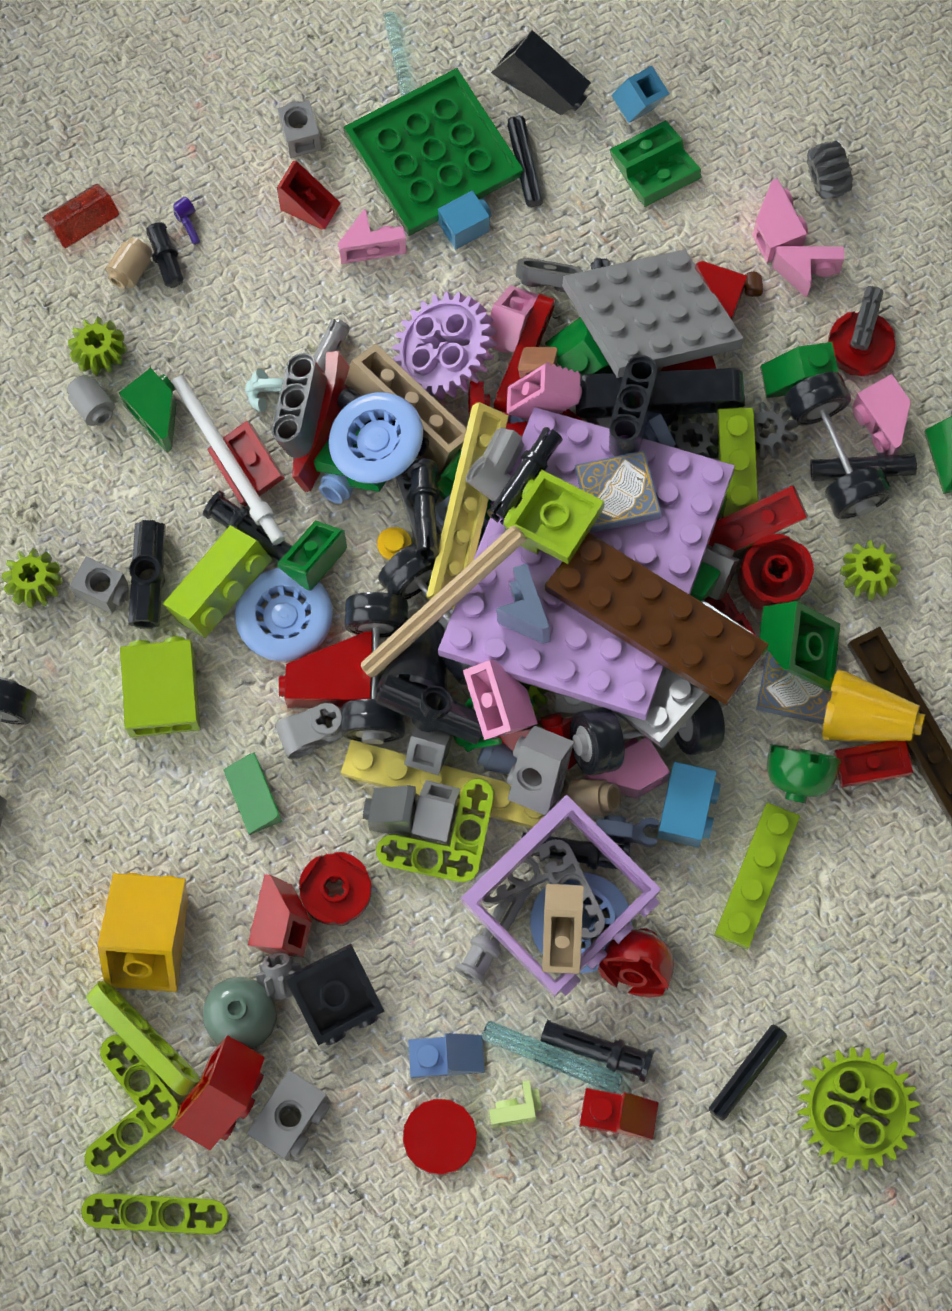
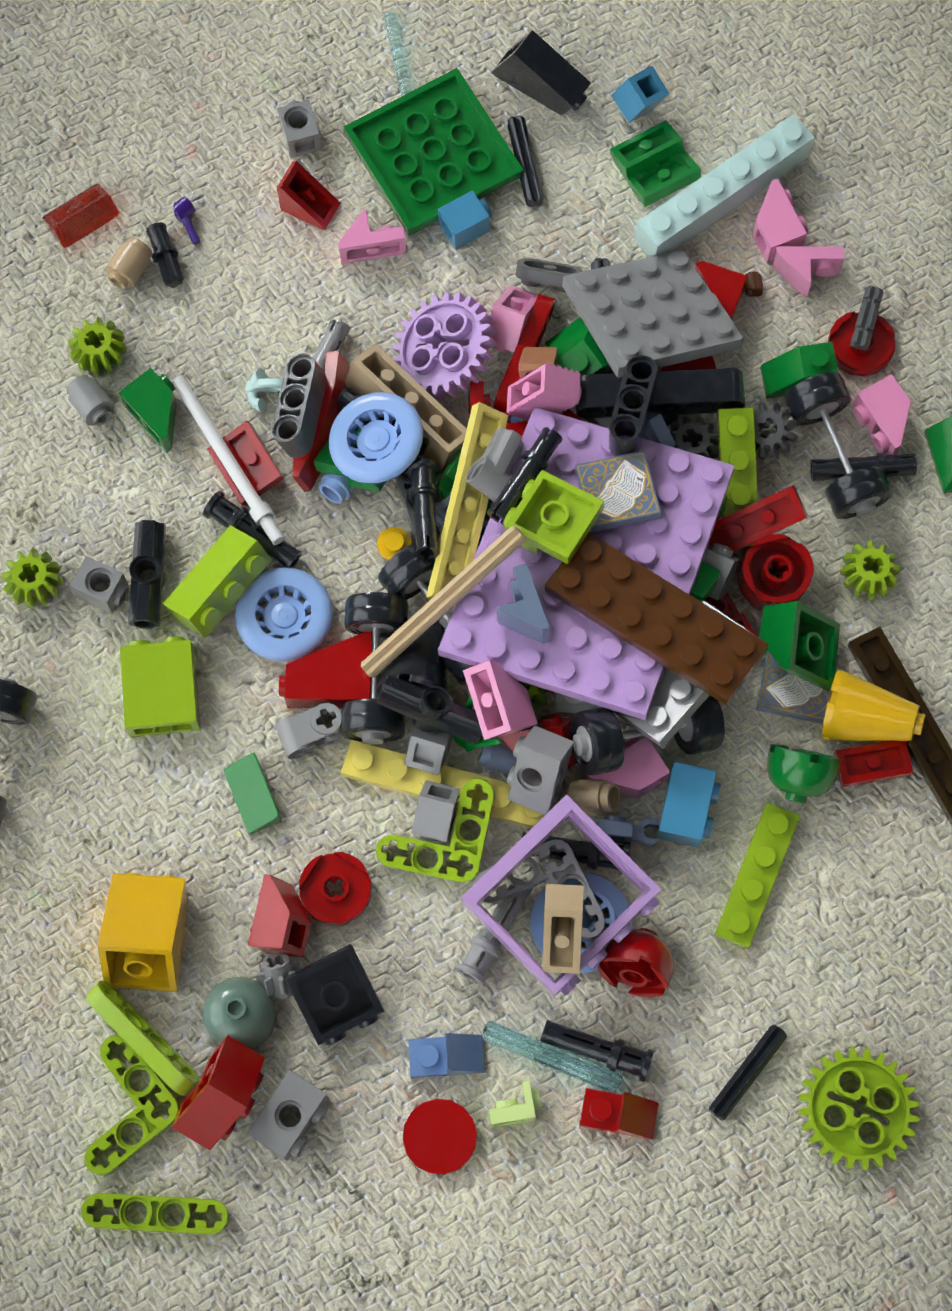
(314, 554): green slope -> none
(391, 810): dark grey slope -> none
(724, 188): none -> light aqua brick
(829, 170): dark grey gear -> none

